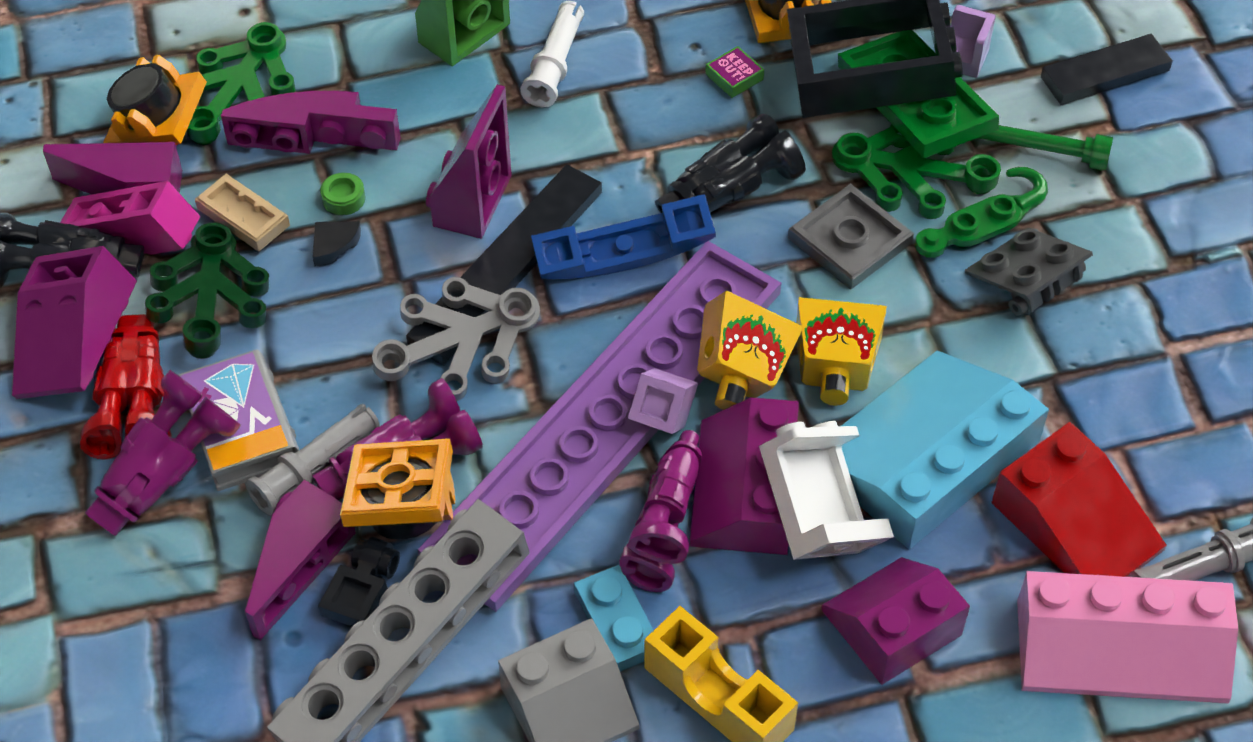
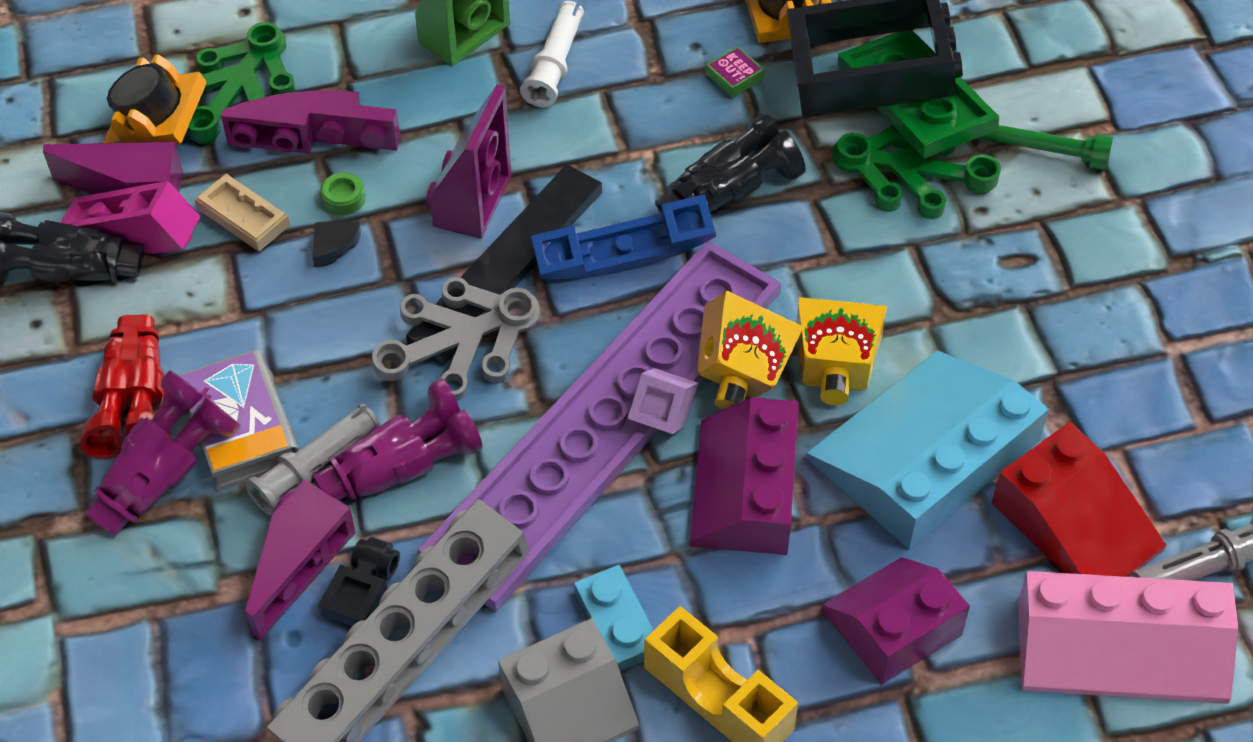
(66, 320): magenta slope -> none
(211, 246): dark green plant -> none
(399, 487): light orange piece -> none
(656, 537): magenta piece -> none
(818, 493): white panel -> none
(850, 236): flat silver tile -> none
(973, 37): lavender panel -> none
(984, 218): green piece -> none
(1031, 268): dark grey hinge -> none
(1106, 69): black tile -> none

